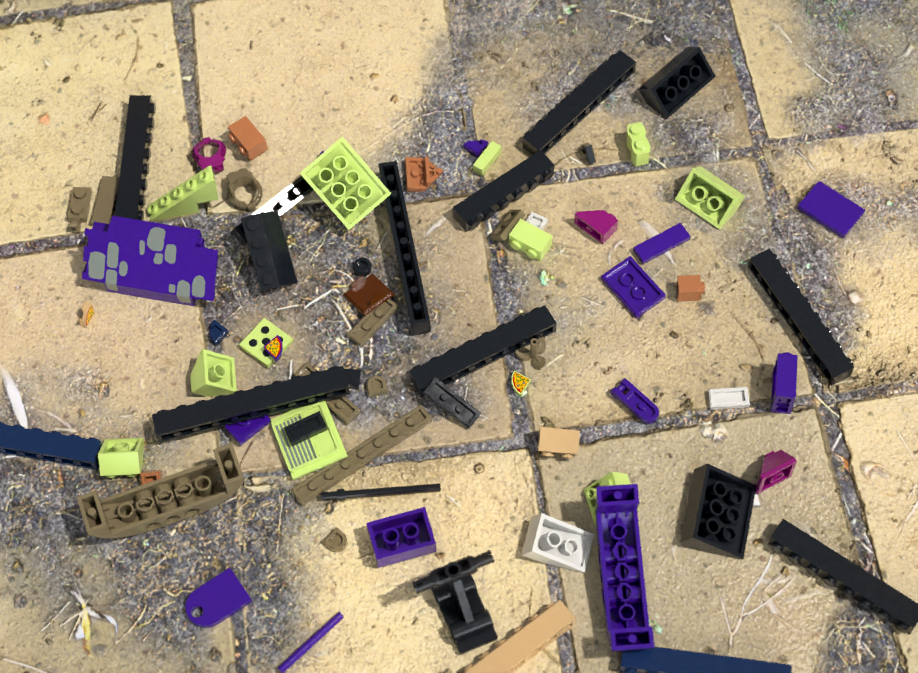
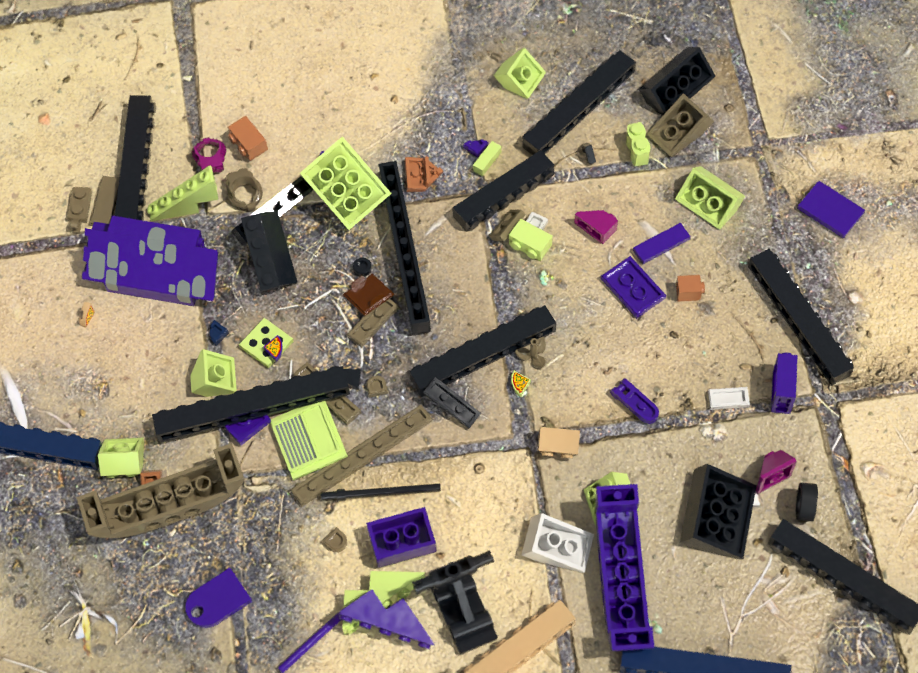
(305, 428): black tile -> none
(388, 587): none -> yellowish green slope
(395, 619): none -> dark purple slope
(520, 73): none -> yellowish green slope
(680, 126): none -> dark tan slope
(806, 501): none -> black tyre

